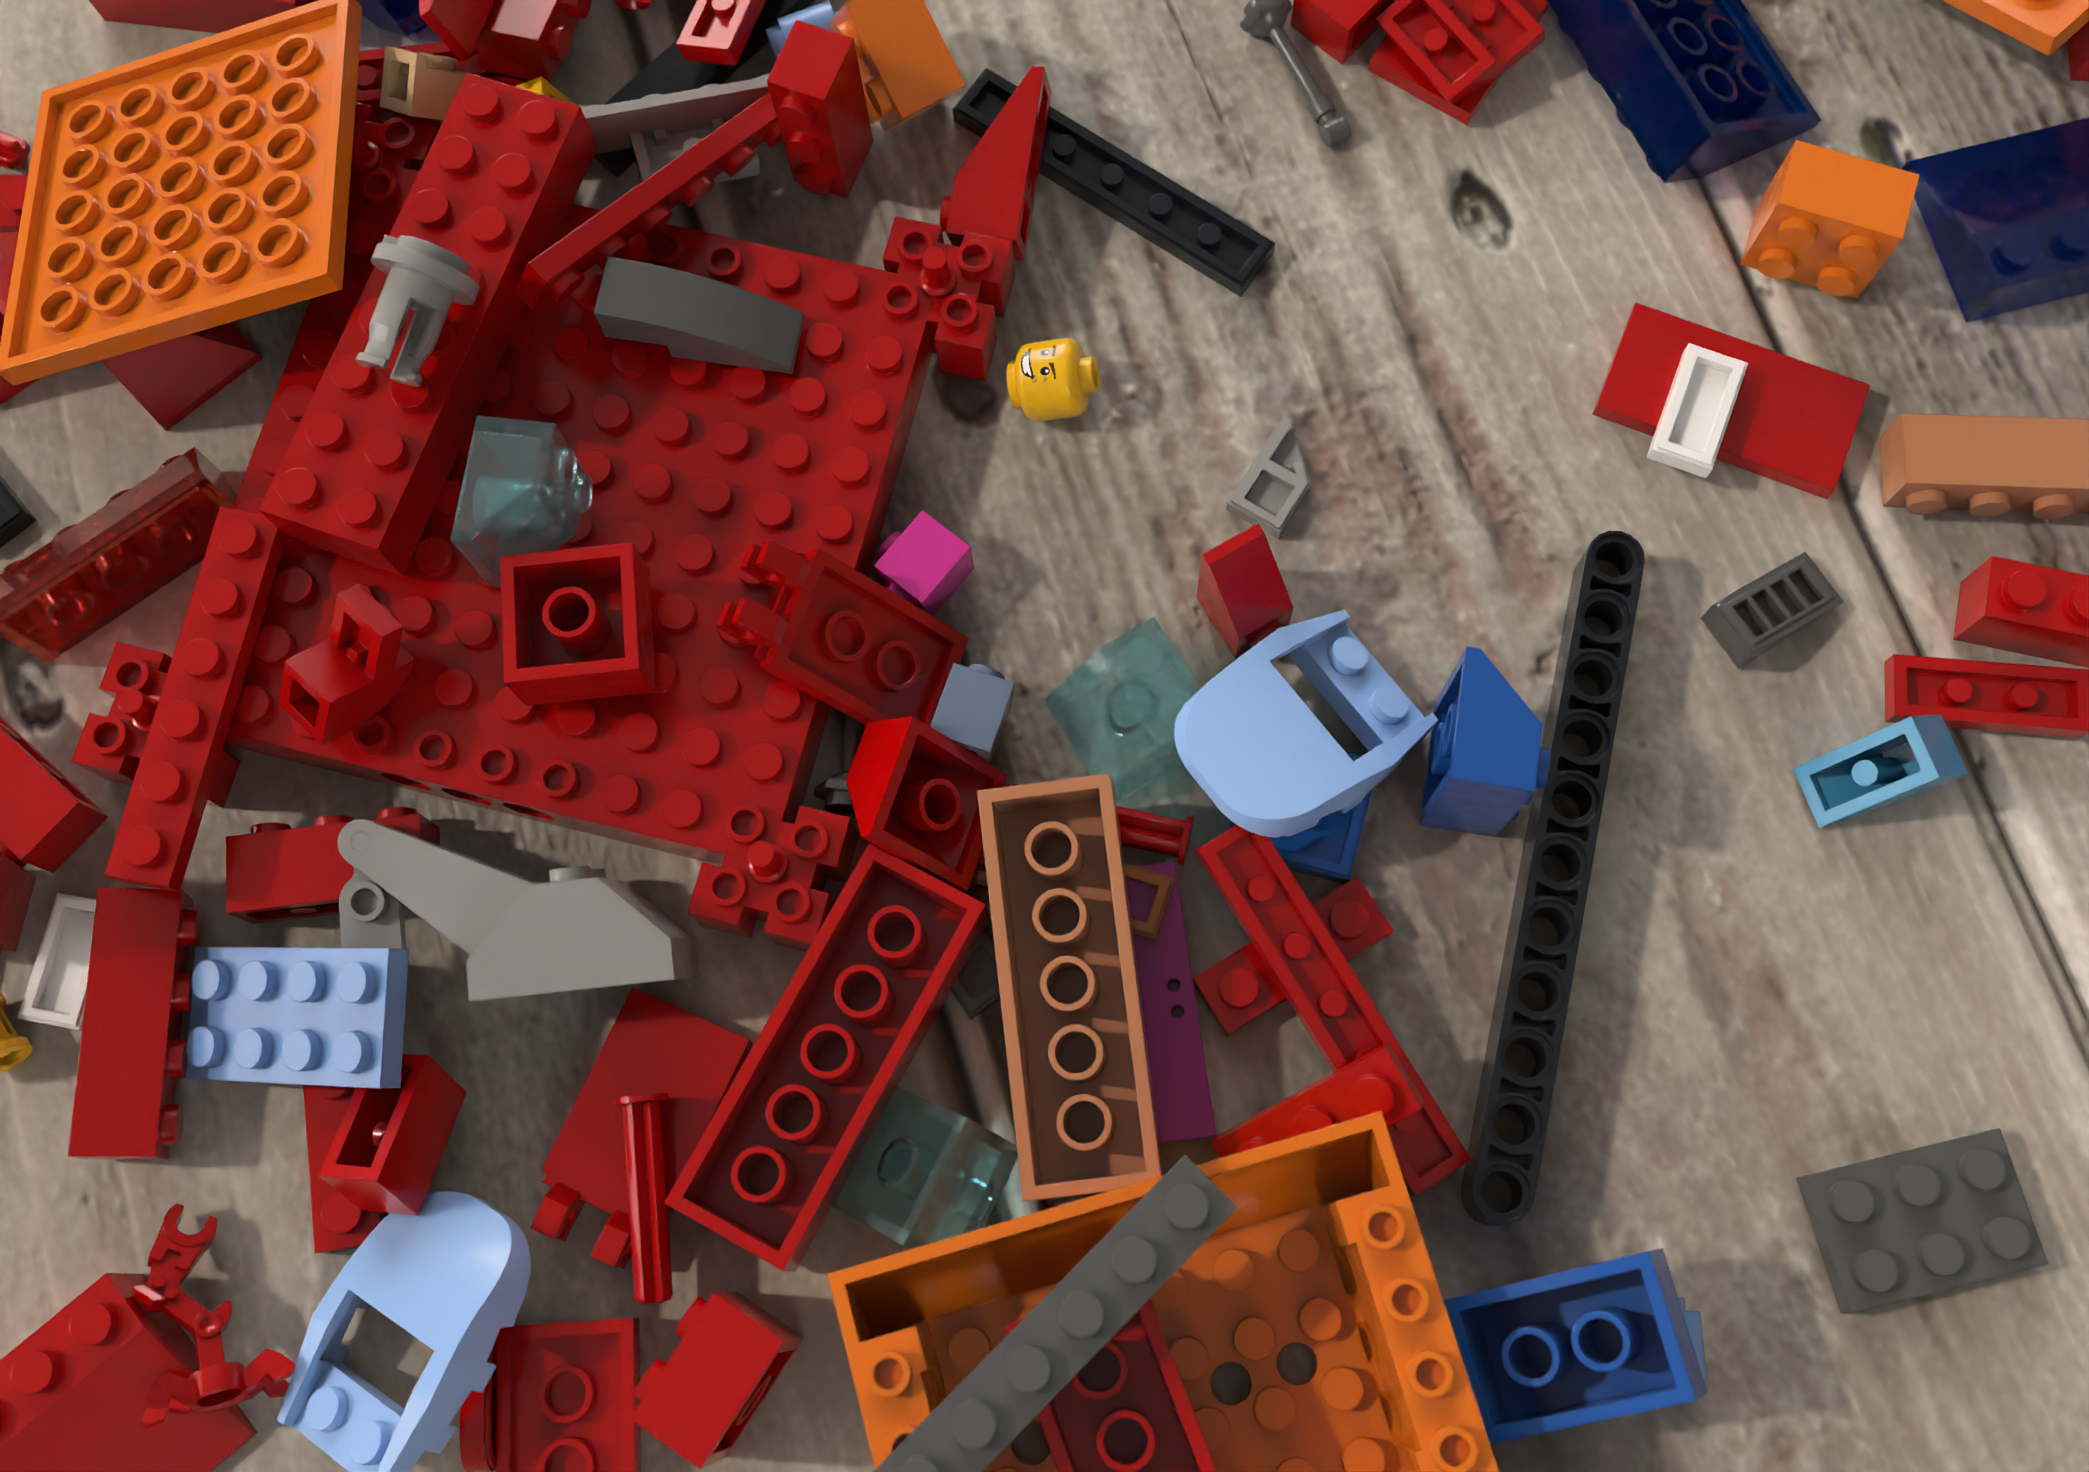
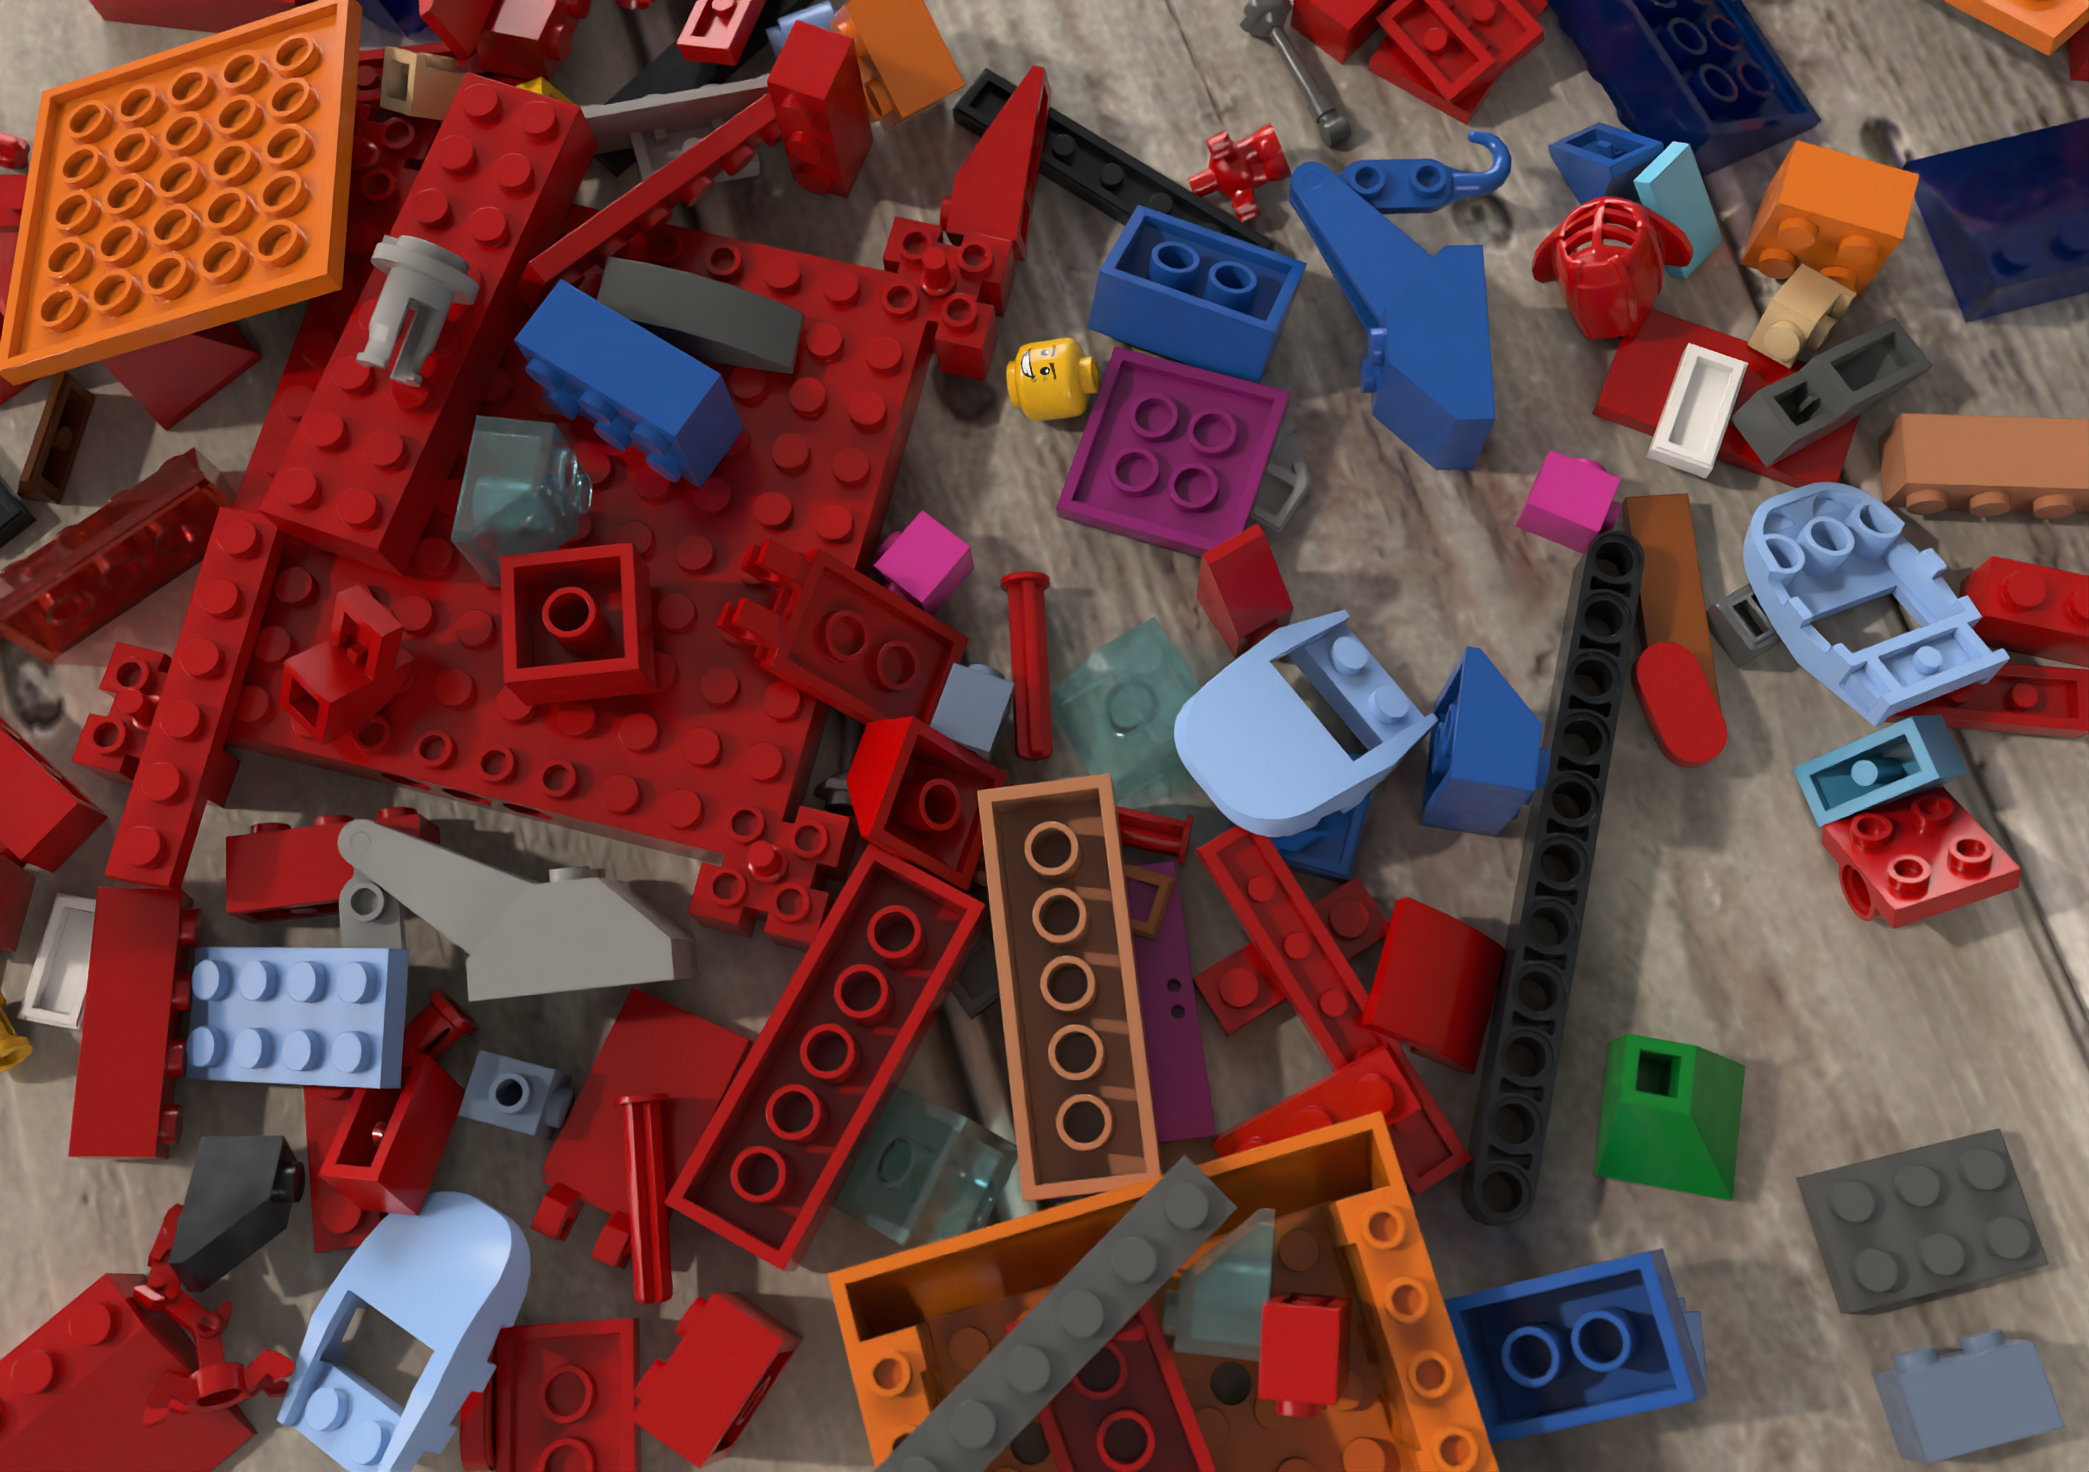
(56, 440): none -> reddish brown slope
(234, 1205): none -> black slope
(437, 1026): none -> red bush
(517, 1095): none -> sand blue brick
(629, 385): none -> blue brick
(1029, 664): none -> red axle
(1172, 453): none -> magenta plate
(1195, 295): none -> blue slope
(1224, 1293): none -> clear light blue slope
(1241, 168): none -> red piece
(1304, 1352): none -> red brick
(1420, 311): none -> blue slope
(1434, 985): none -> red slope
(1570, 502): none -> dark pink brick
(1603, 161): none -> blue slope
(1607, 285): none -> red piece
(1669, 1117): none -> green slope
(1671, 584): none -> dark orange tile
(1677, 193): none -> medium azure tile
(1678, 705): none -> red tile
(1801, 316): none -> tan brick
(1829, 391): none -> dark grey slope
(1840, 548): none -> light blue slope
(1916, 859): none -> red plate
(1966, 1397): none -> sand blue brick

